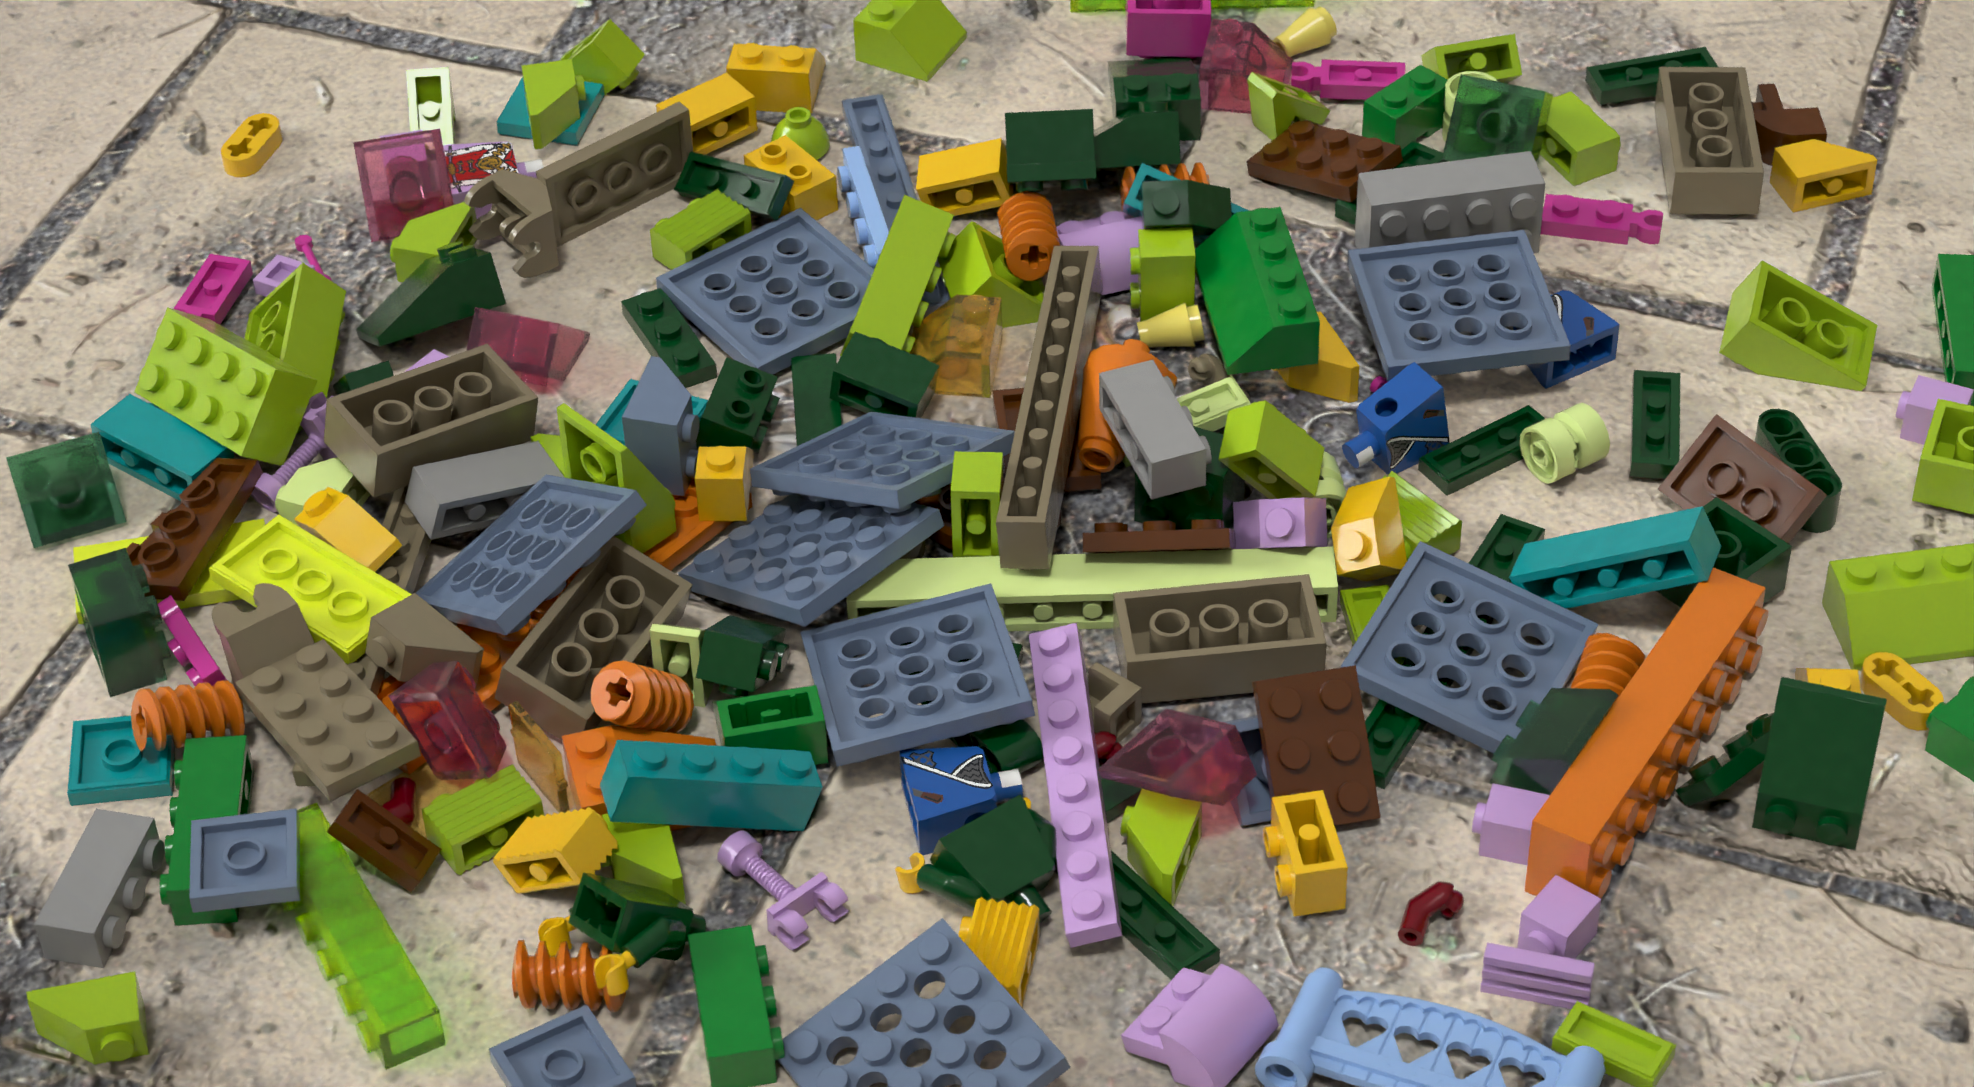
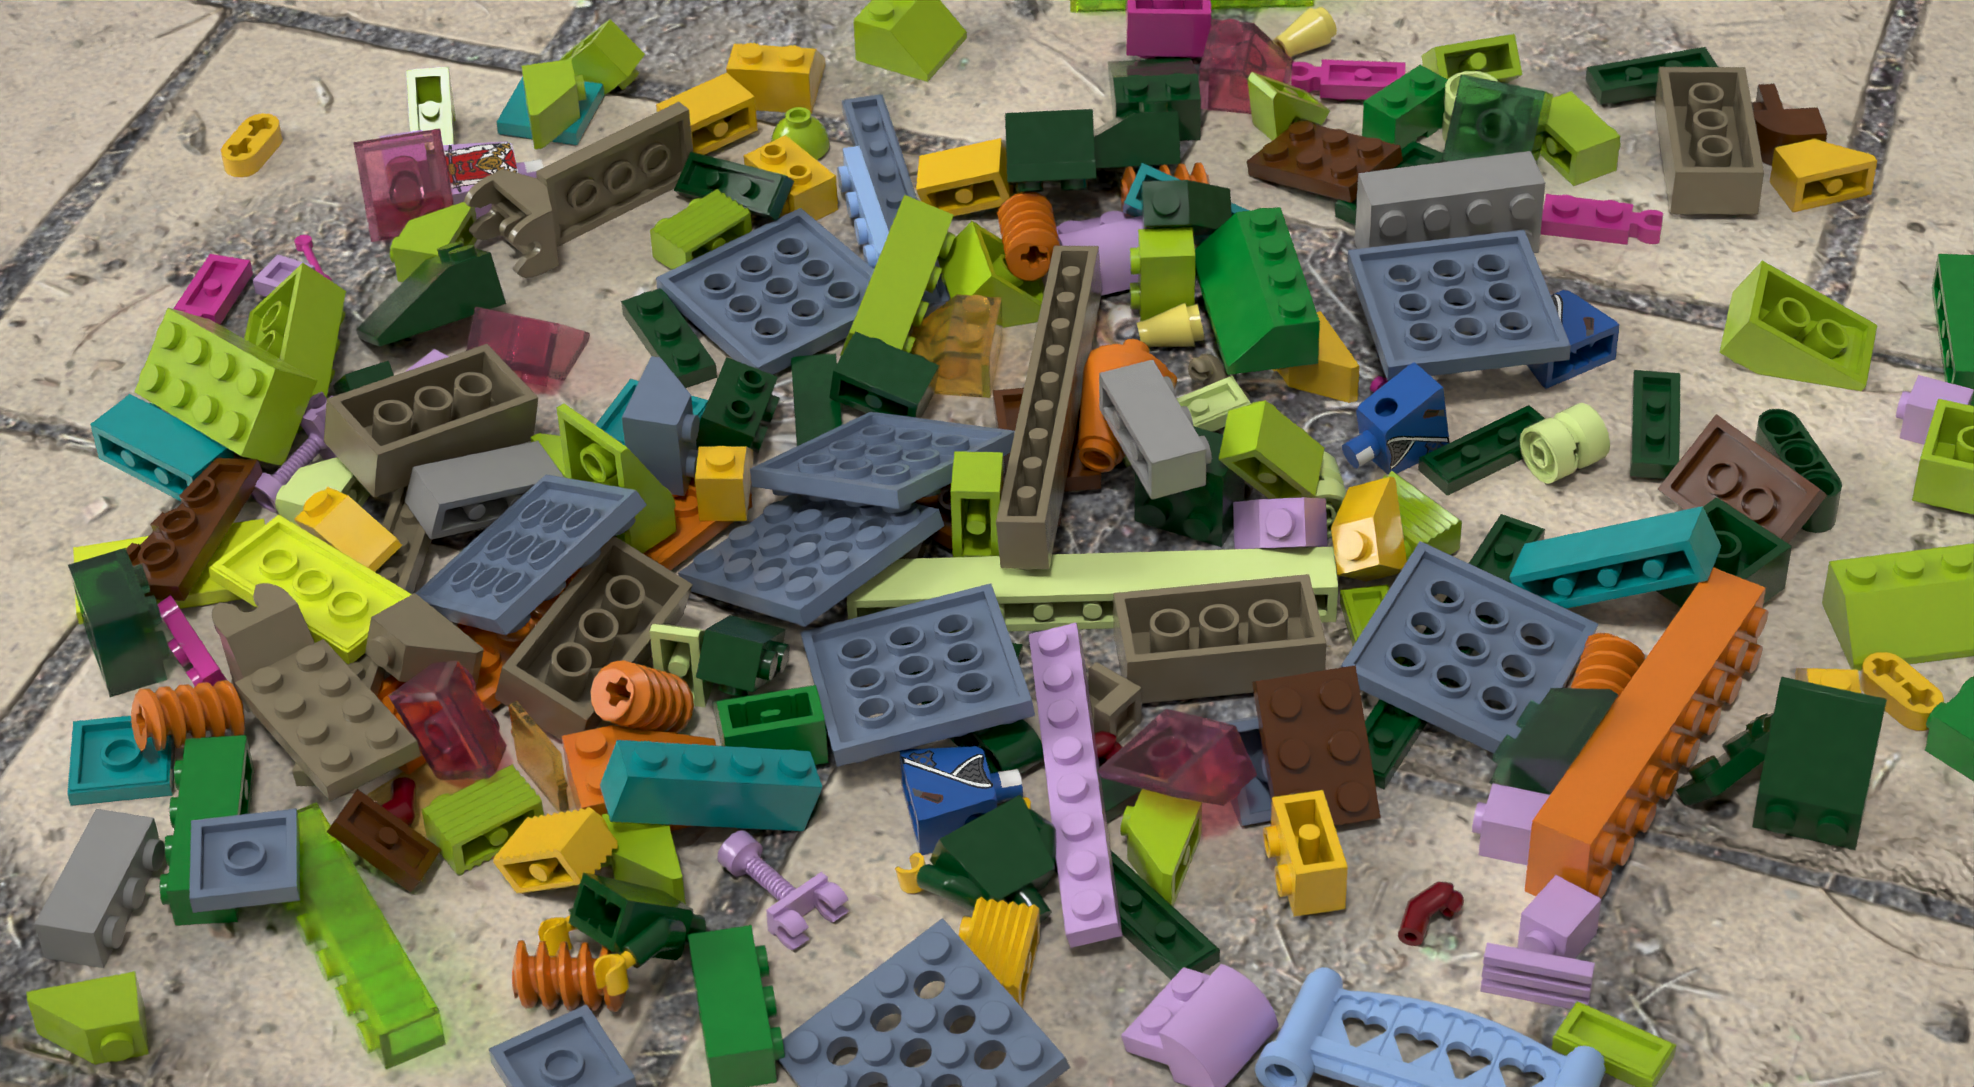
(65, 490): clear green slope -> none
(1159, 536): reddish brown plate -> none

